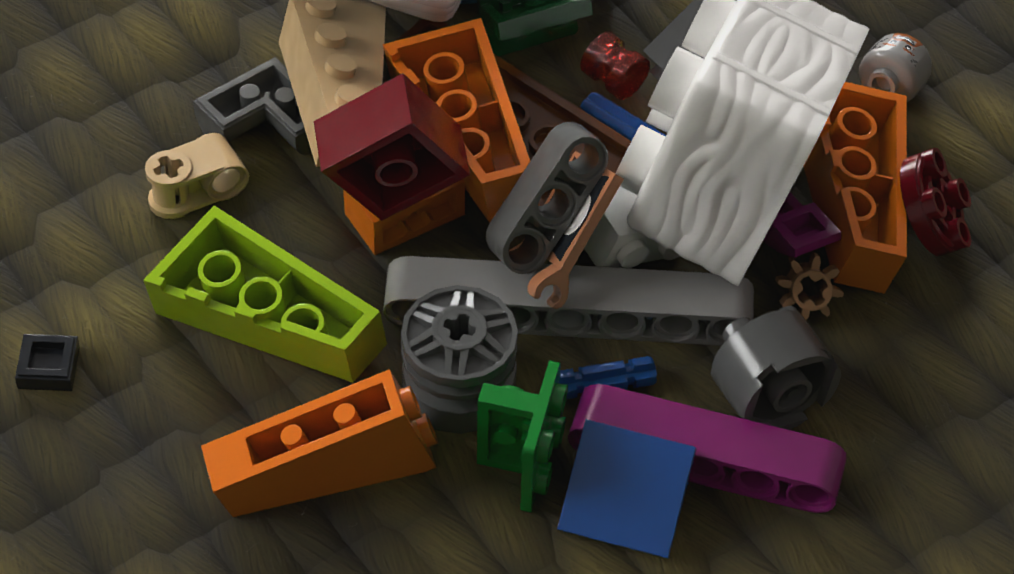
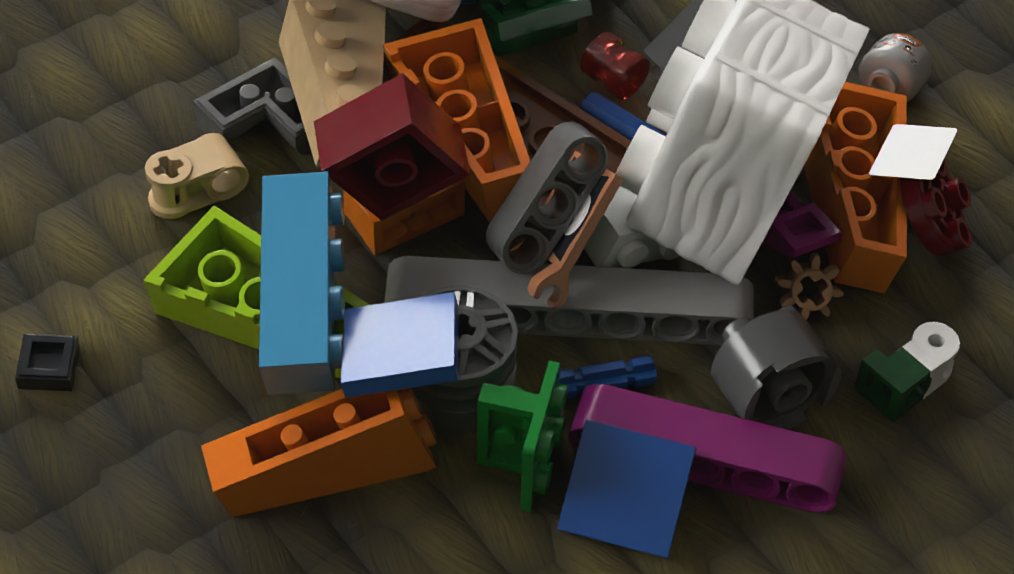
(299, 283): none -> dark azure brick
(400, 345): none -> tile
(911, 372): none -> dark green leg
(913, 152): none -> white sticker

